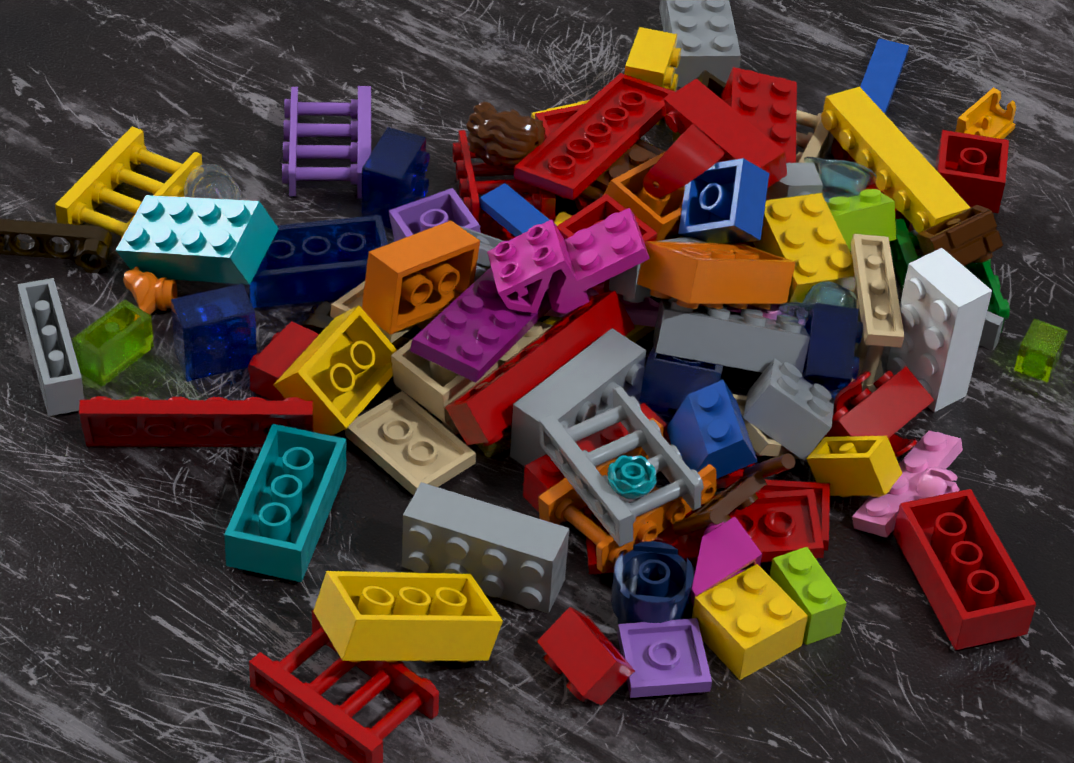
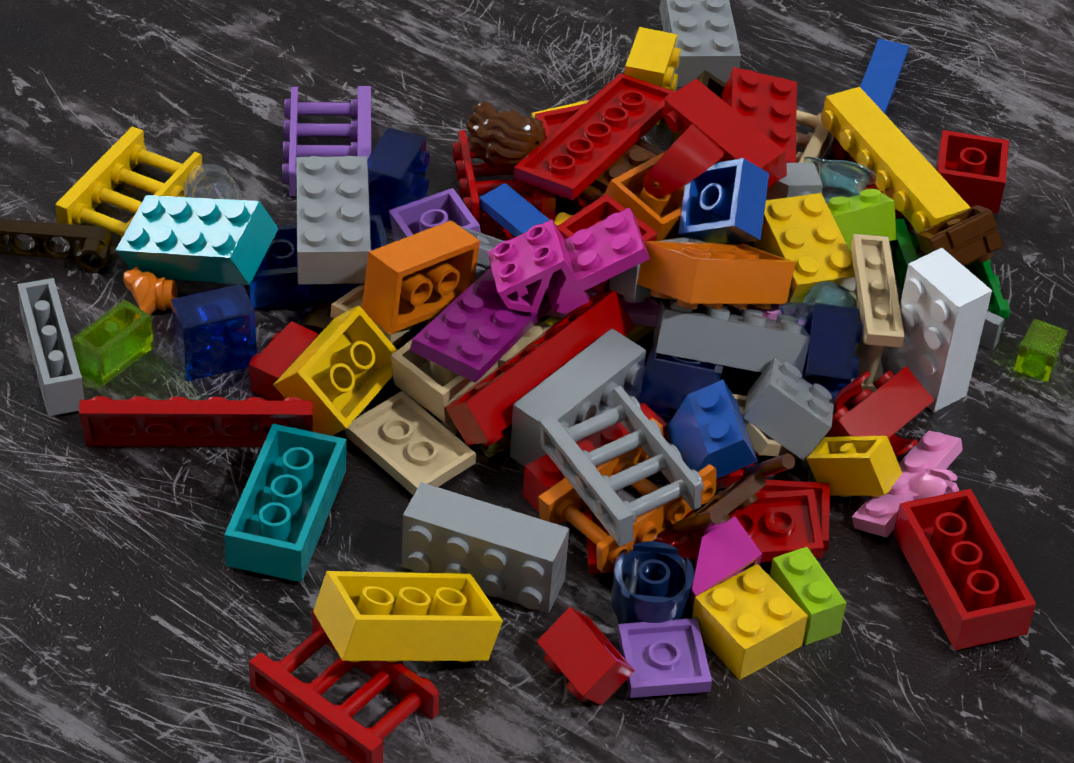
(332, 219): none -> light grey brick
(632, 476): teal plate -> none
(987, 117): light orange hinge -> none

